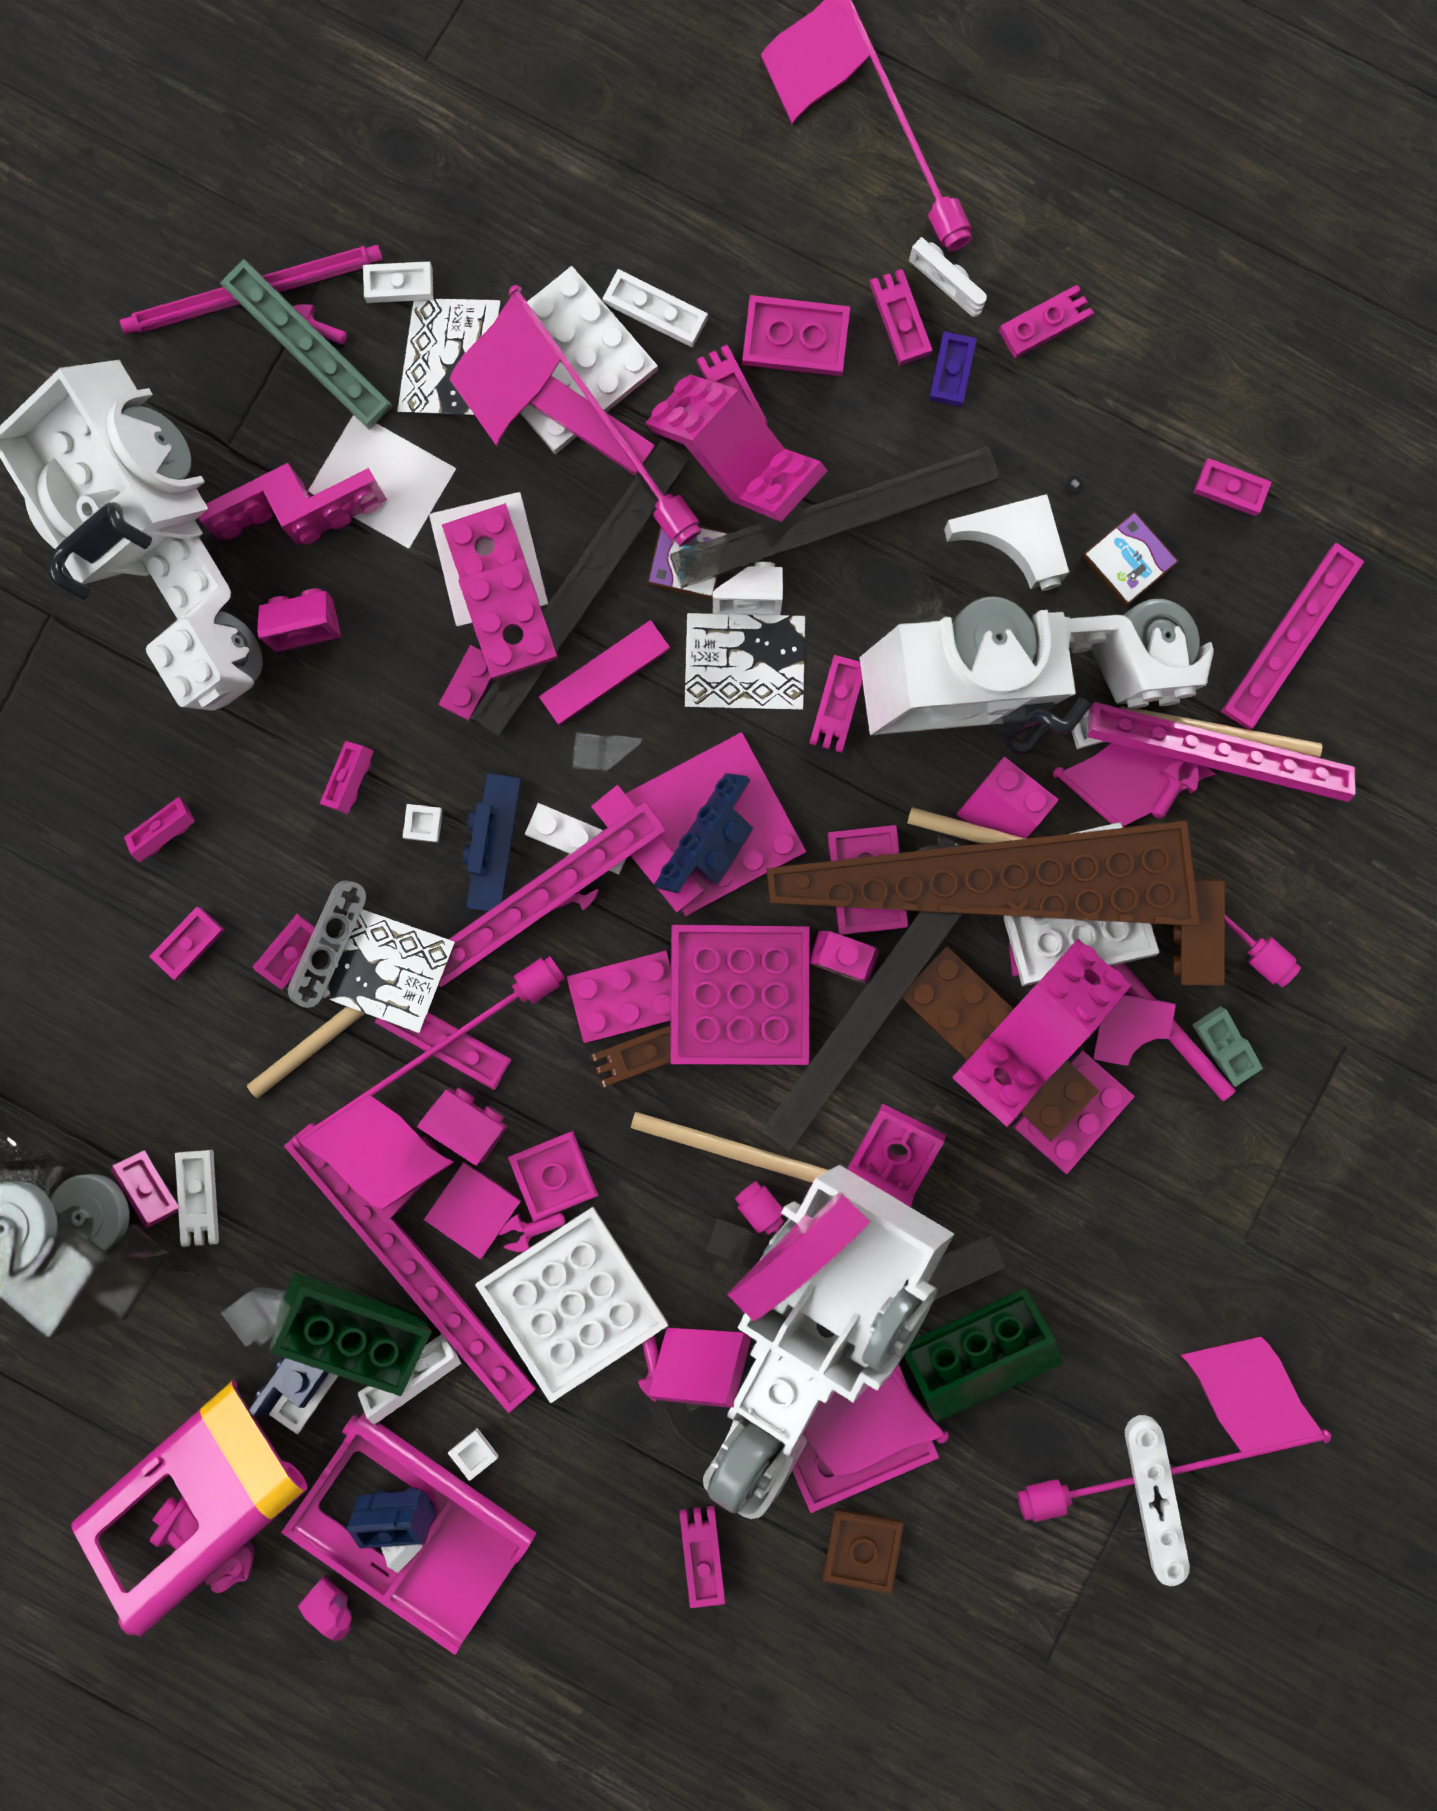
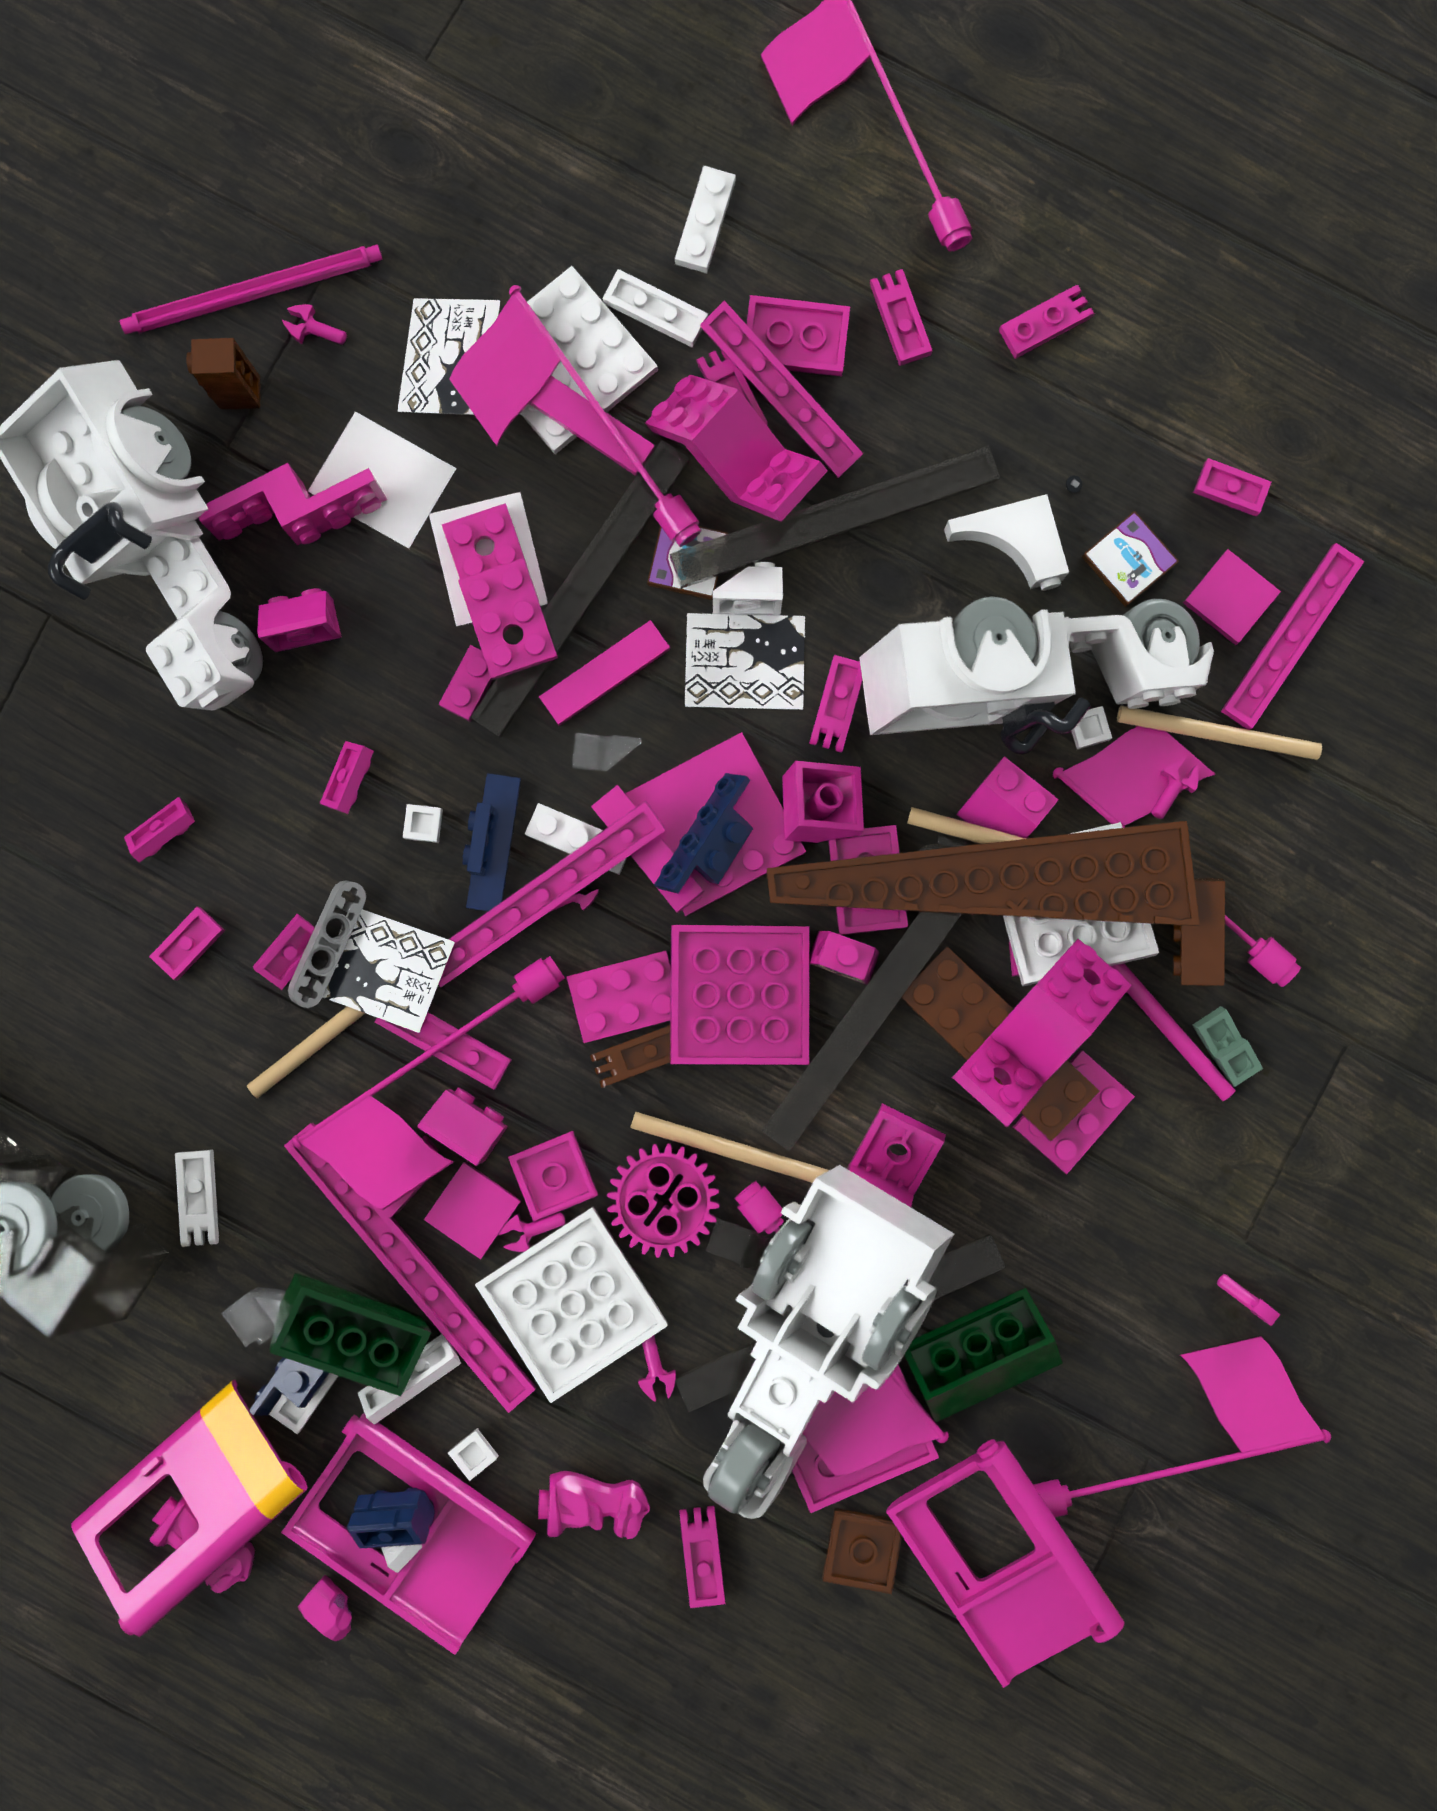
(144, 1189): plate -> none
(224, 373): none -> reddish brown brick
(306, 344): sand green tile -> none
(398, 282): white plate -> none
(584, 1501): none -> dark pink animal
(689, 1218): none -> dark pink gear
(700, 1366): dark pink tile -> none
(705, 219): none -> white plate
(781, 389): none -> dark pink plate
(798, 1256): dark pink slope -> none
(822, 802): none -> dark pink slope
(948, 277): white hinge -> none
(952, 369): dark purple plate -> none
(1026, 1606): none -> dark pink piece
(1130, 1025): dark pink tile -> none
(1151, 1469): white piece -> none
(1221, 752): dark pink plate -> none
(1231, 597): none -> dark pink tile
(1257, 1306): none -> dark pink bar

